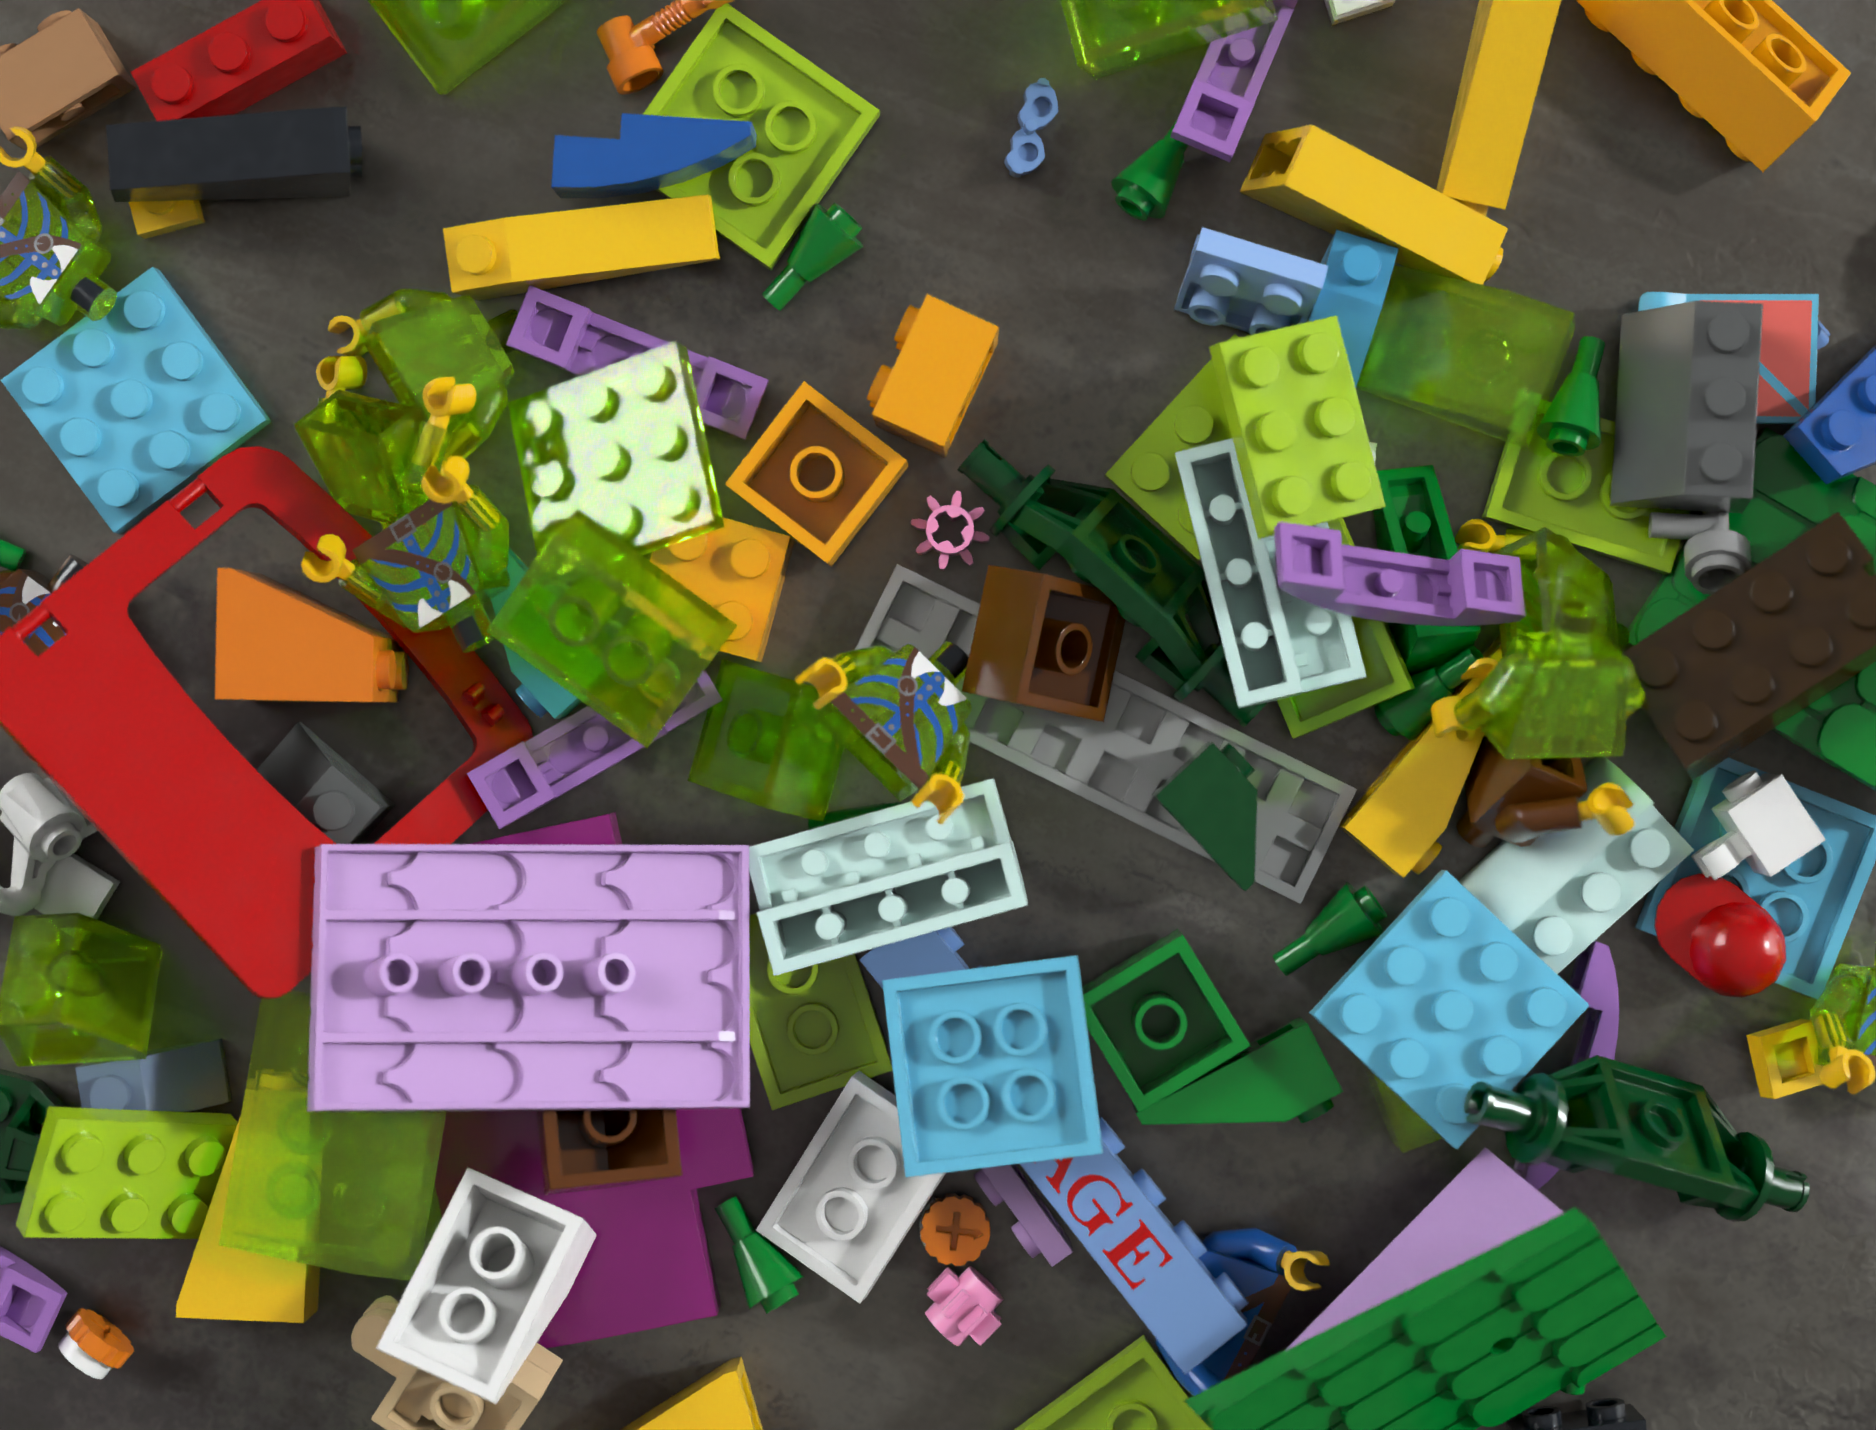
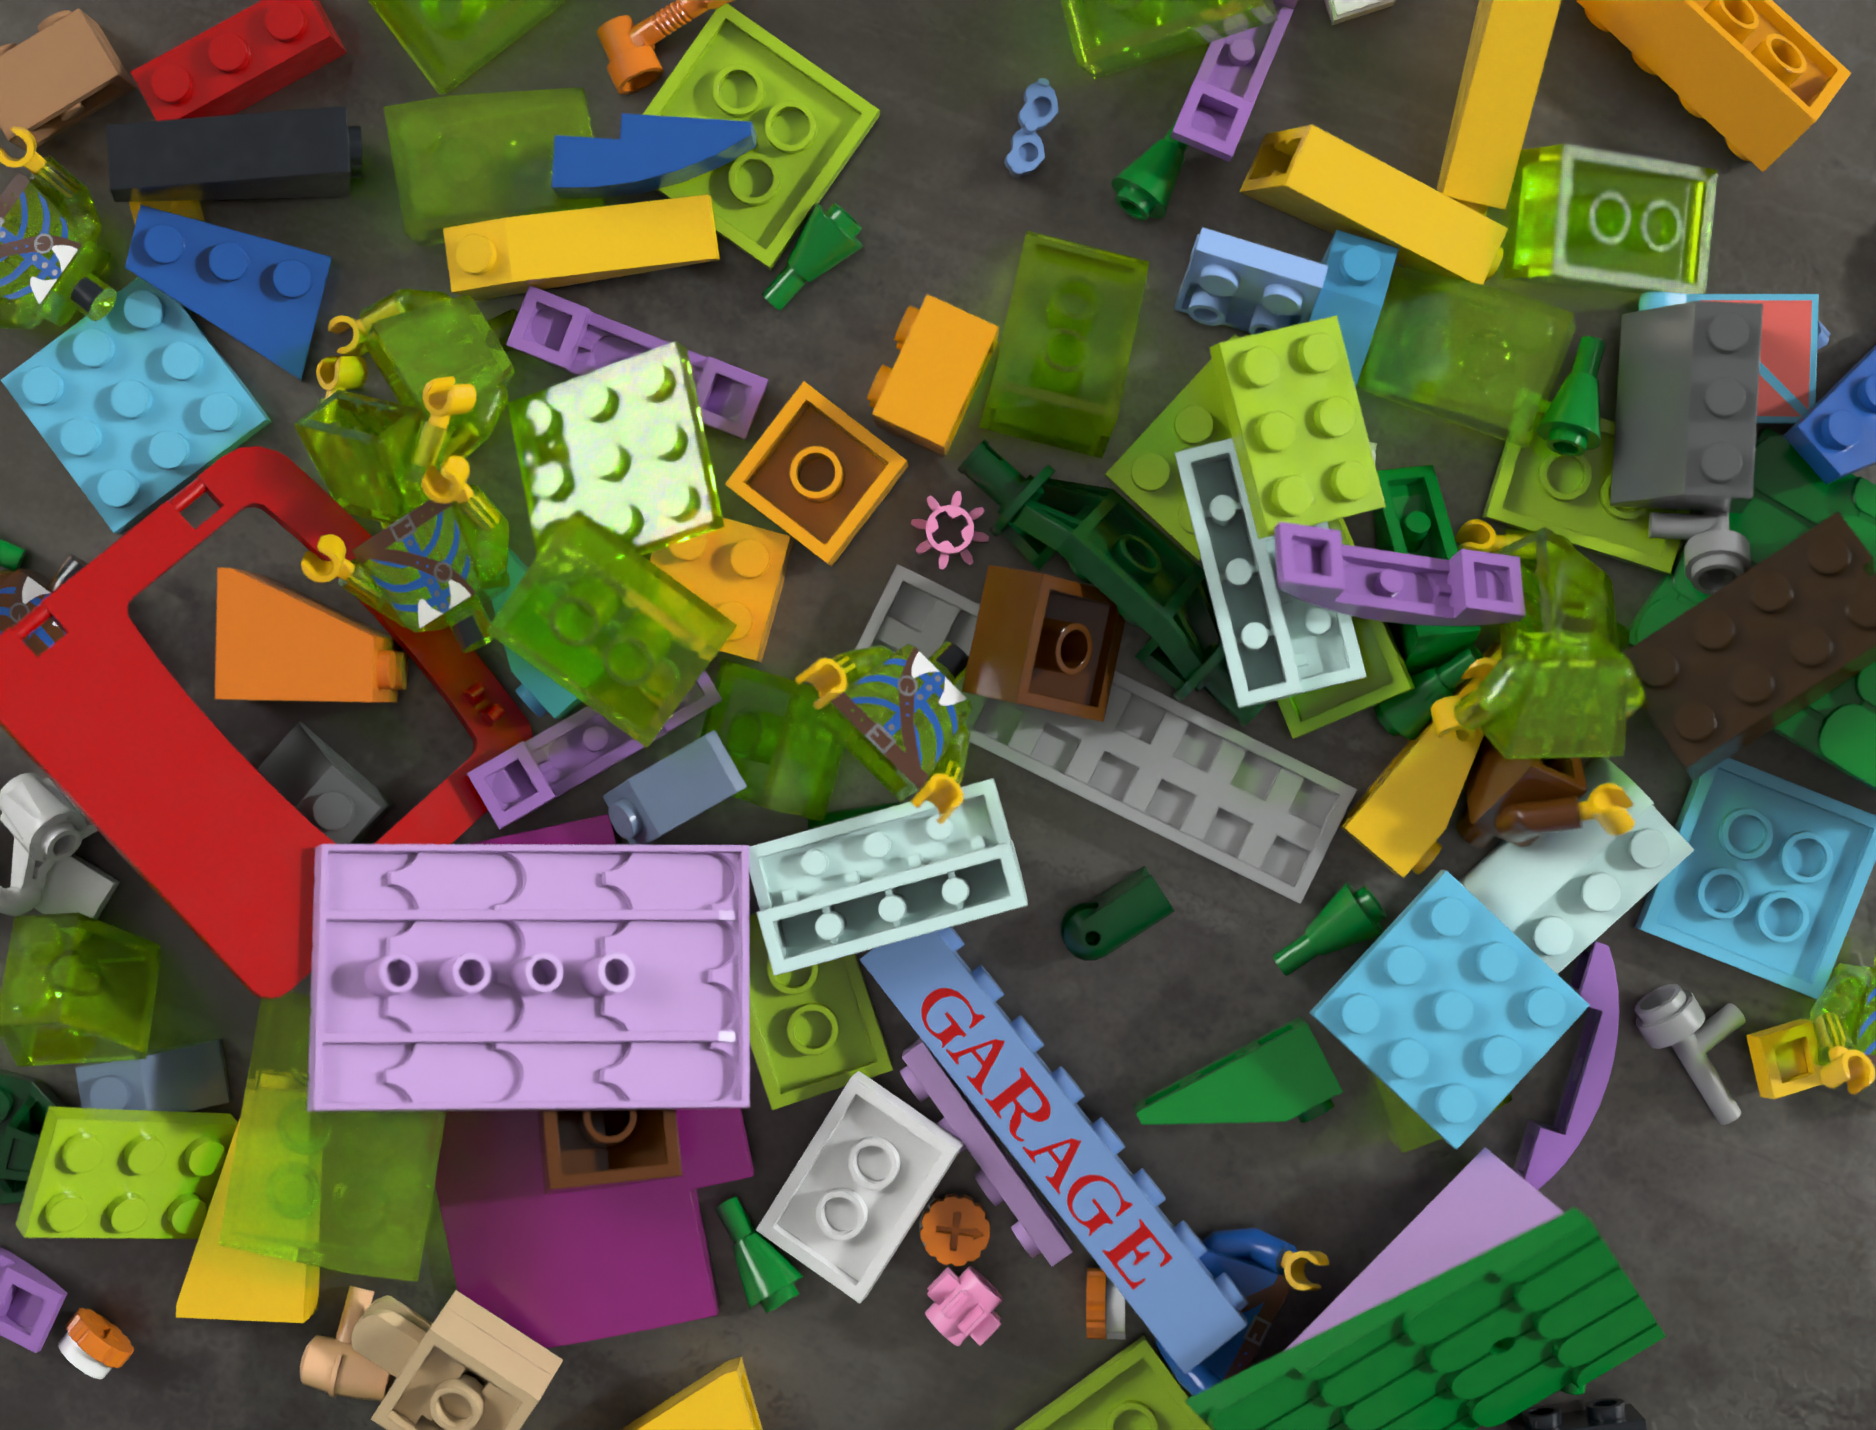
(237, 281): none -> blue wing
(333, 1364): none -> light nougat piece
(481, 157): none -> clear neon green slope
(487, 1285): white slope -> none
(673, 791): none -> sand blue slope
(992, 1066): medium azure plate -> none
(1065, 345): none -> clear neon green slope
(1104, 1307): none -> piece
(1114, 916): none -> dark green piece
(1160, 1020): green brick -> none
(1217, 808): dark green slope -> none
(1610, 221): none -> clear neon green slope
(1641, 1129): dark green plate -> none
(1676, 1020): none -> light grey piece
(1720, 936): red cap -> none
(1762, 826): white brick -> none

